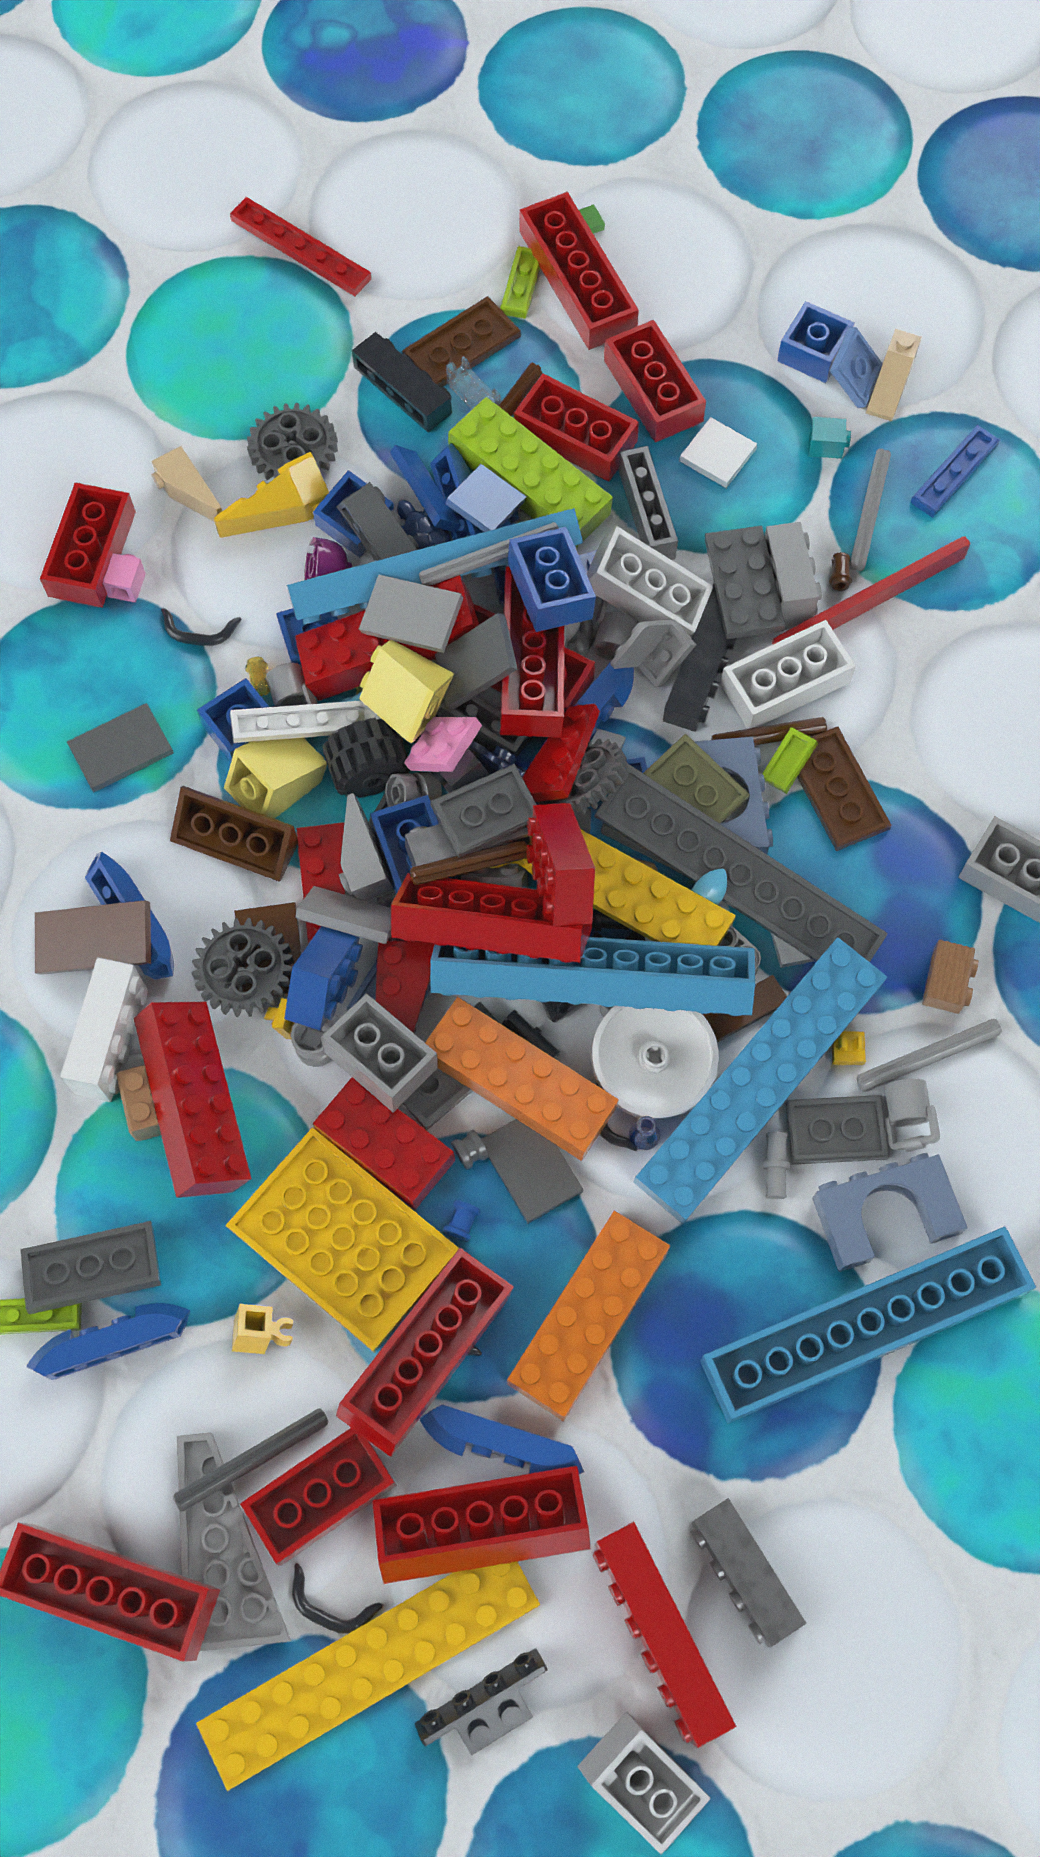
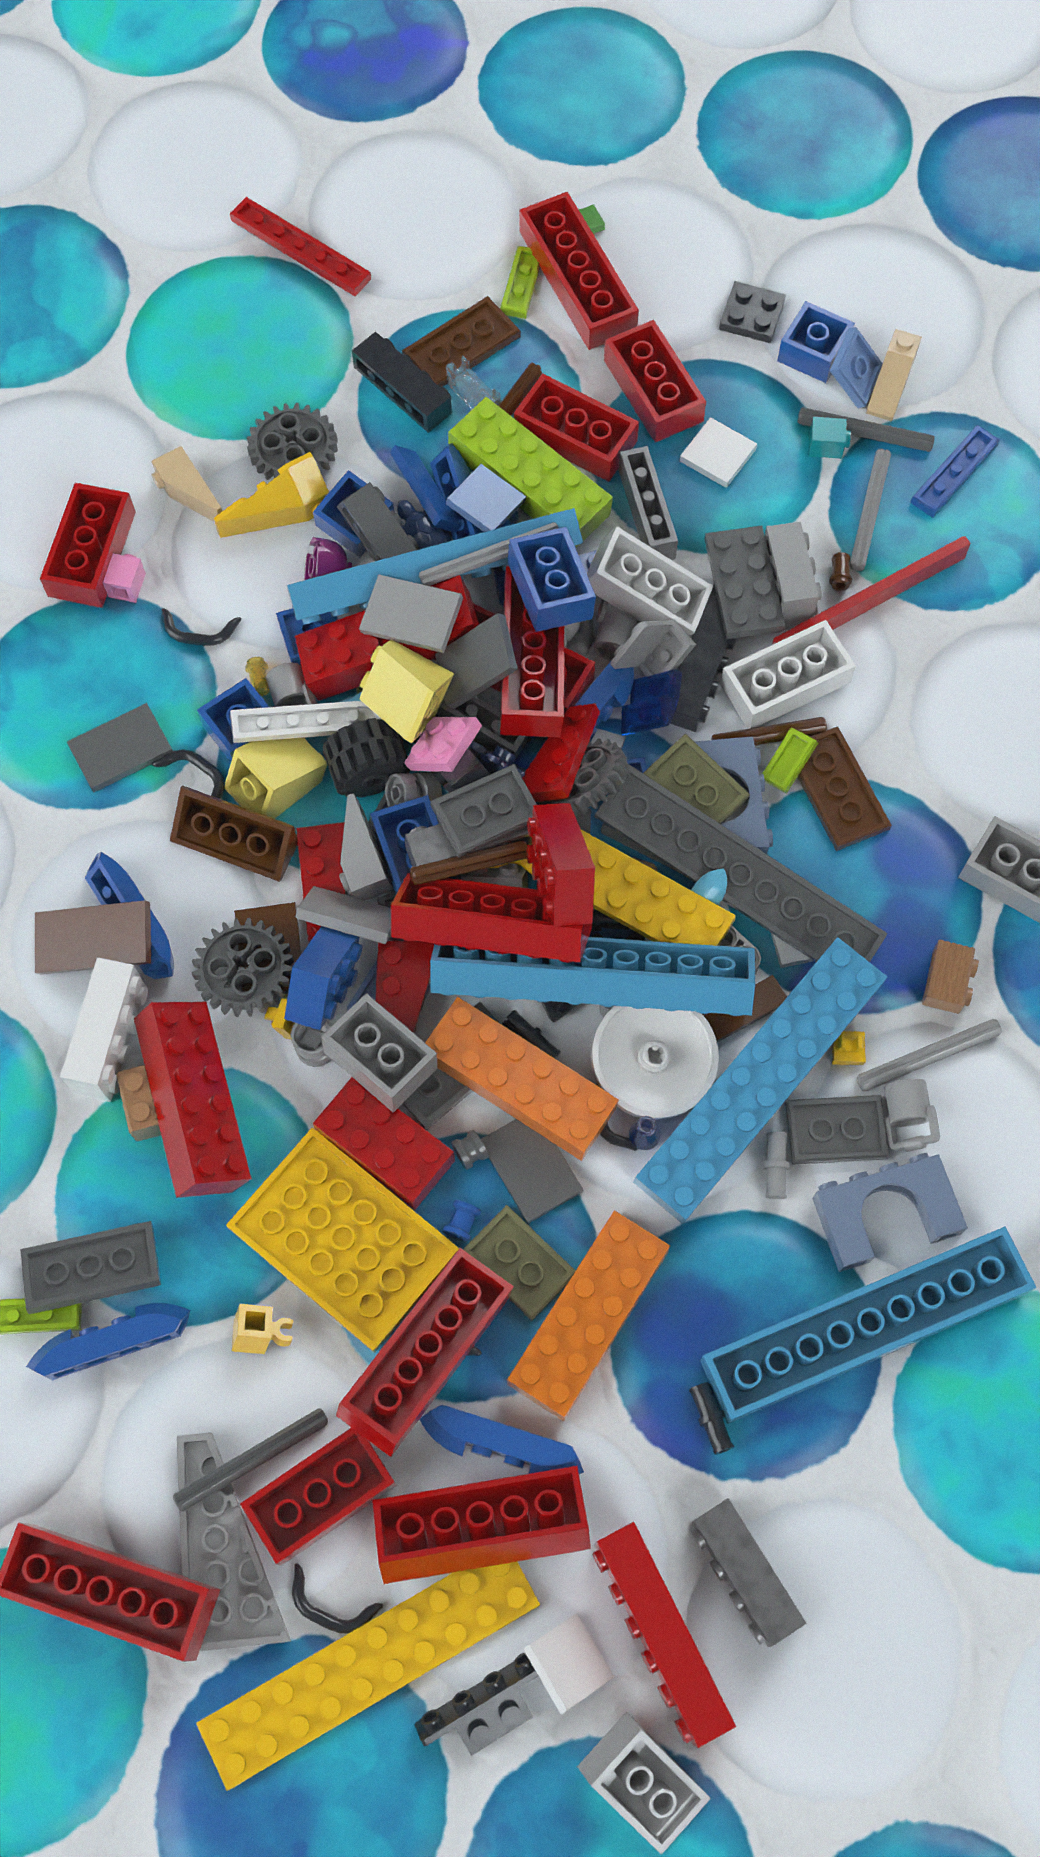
(198, 761): none -> black animal
(521, 1259): none -> olive tile
(568, 1663): none -> white tile
(651, 702): none -> clear blue slope
(711, 1418): none -> black pin
(752, 312): none -> plate
(874, 430): none -> dark grey axle

